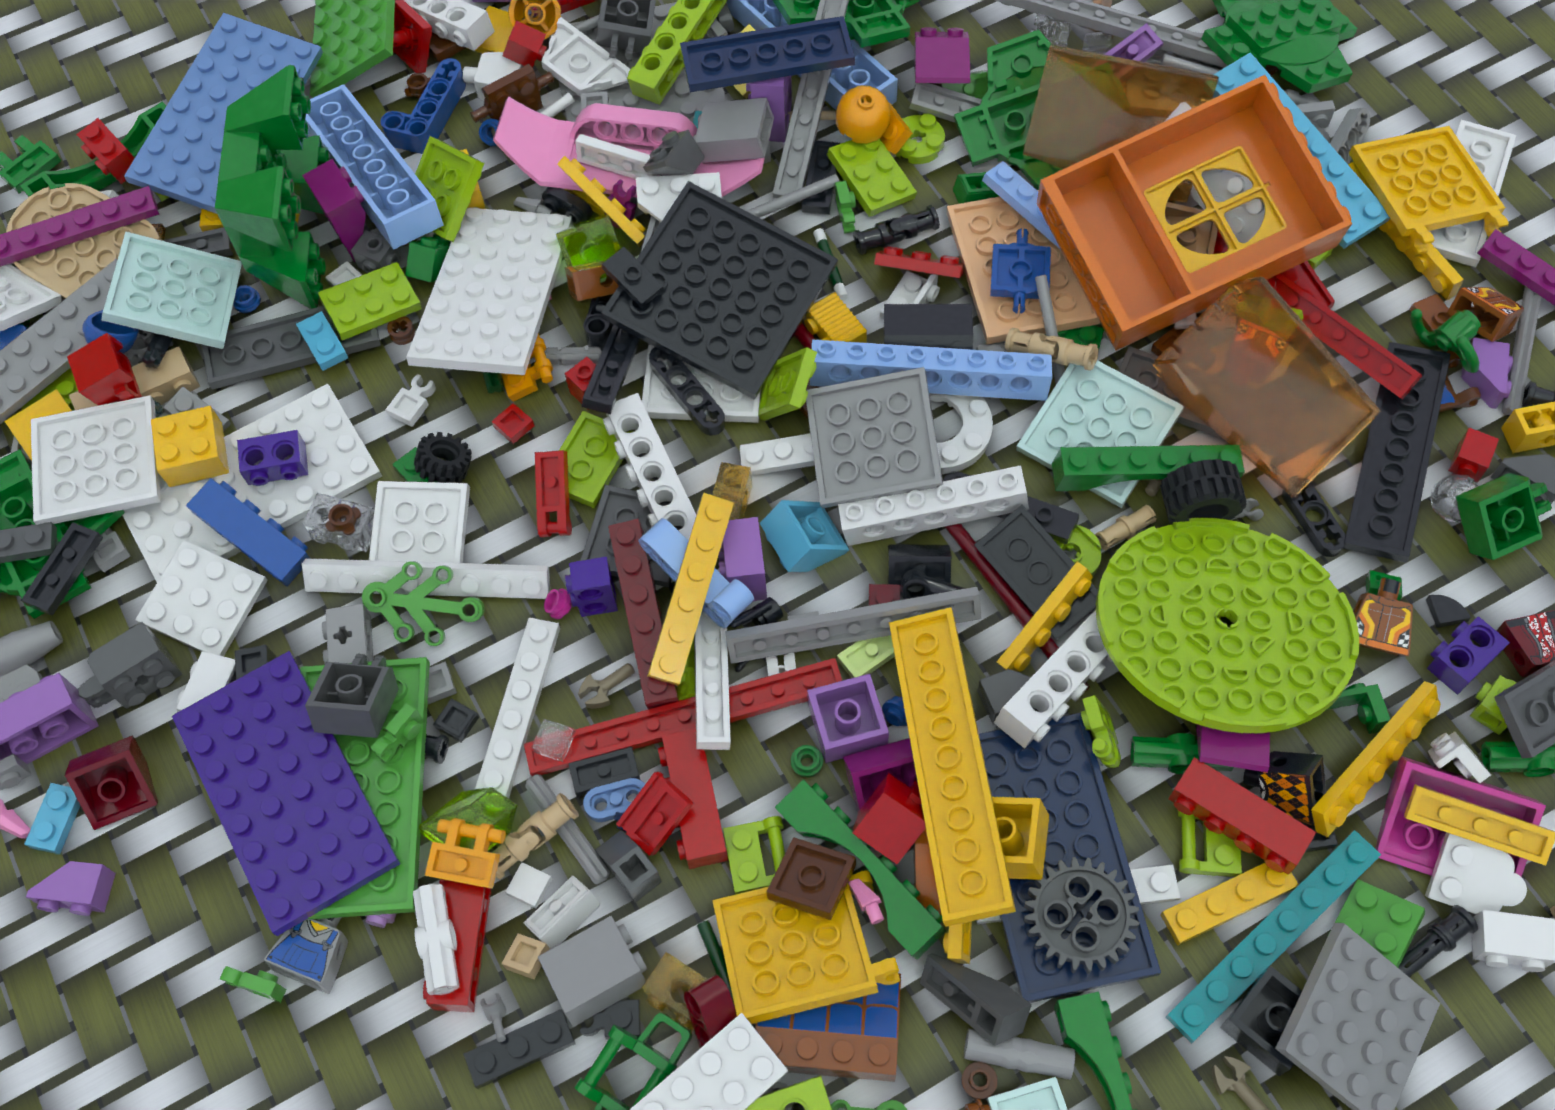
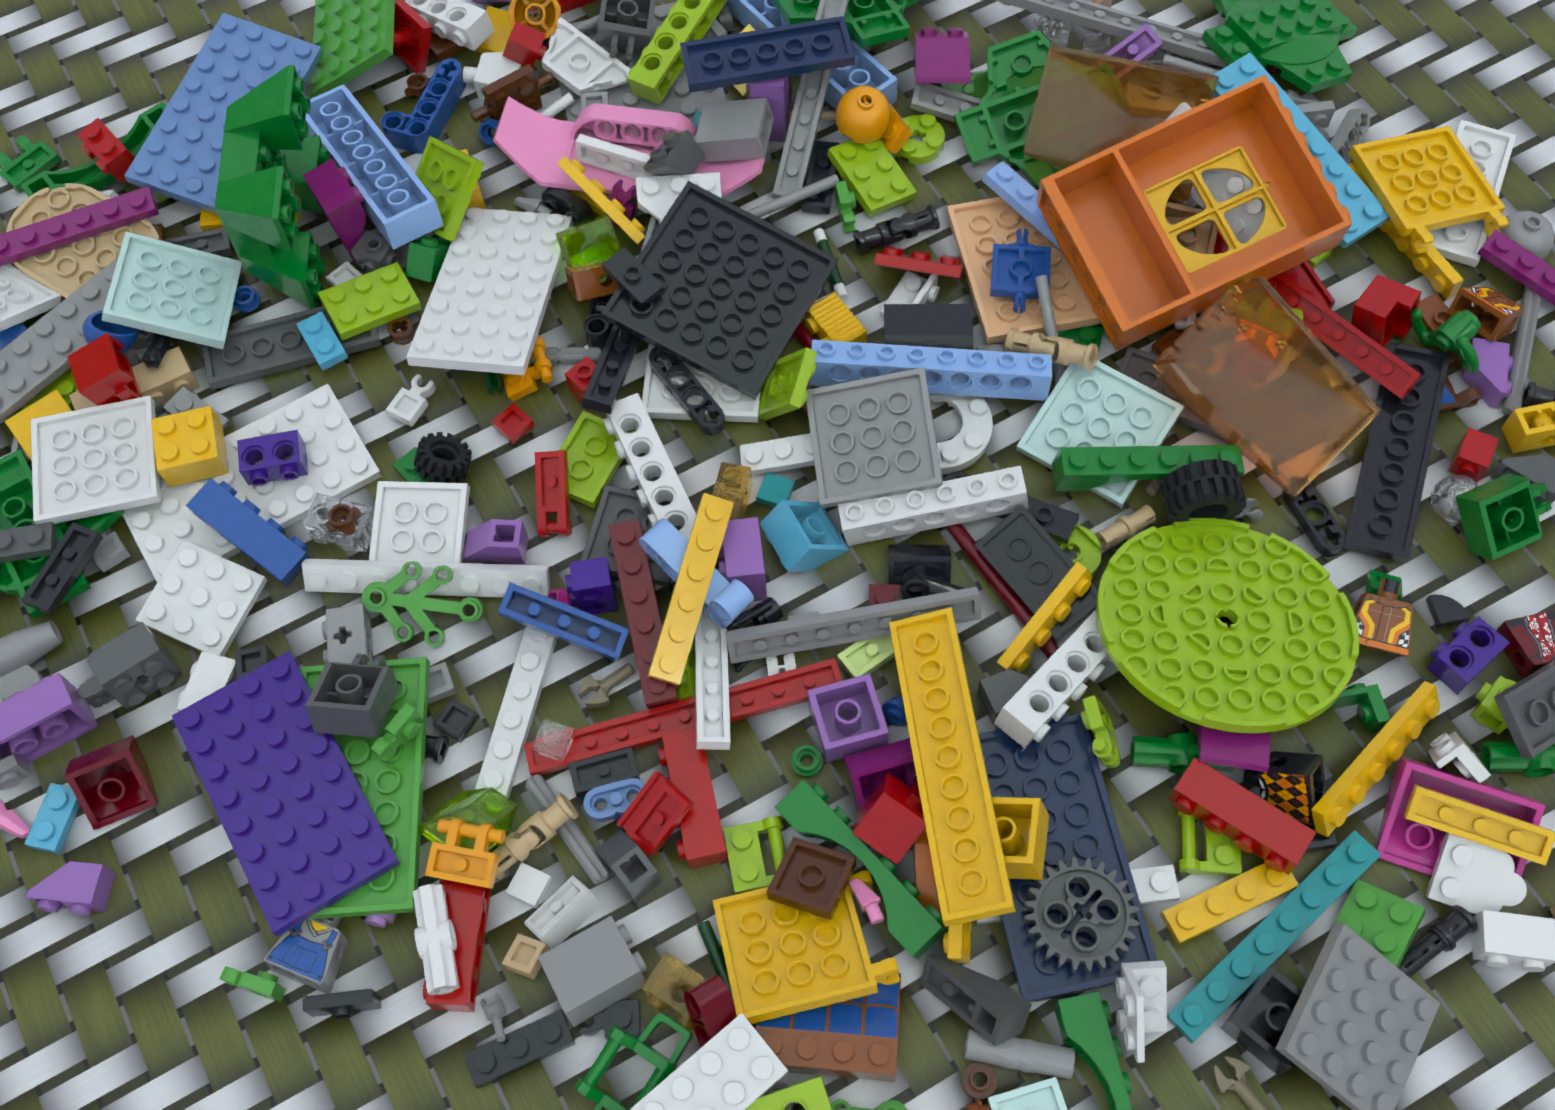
(341, 1004): none -> black plate
(497, 542): none -> medium lavender slope
(563, 622): none -> blue brick
(774, 489): none -> teal tile
(966, 188): green slope -> none
(1142, 1003): none -> white bracket
(1385, 309): none -> red plate
(1531, 232): none -> light grey cylinder

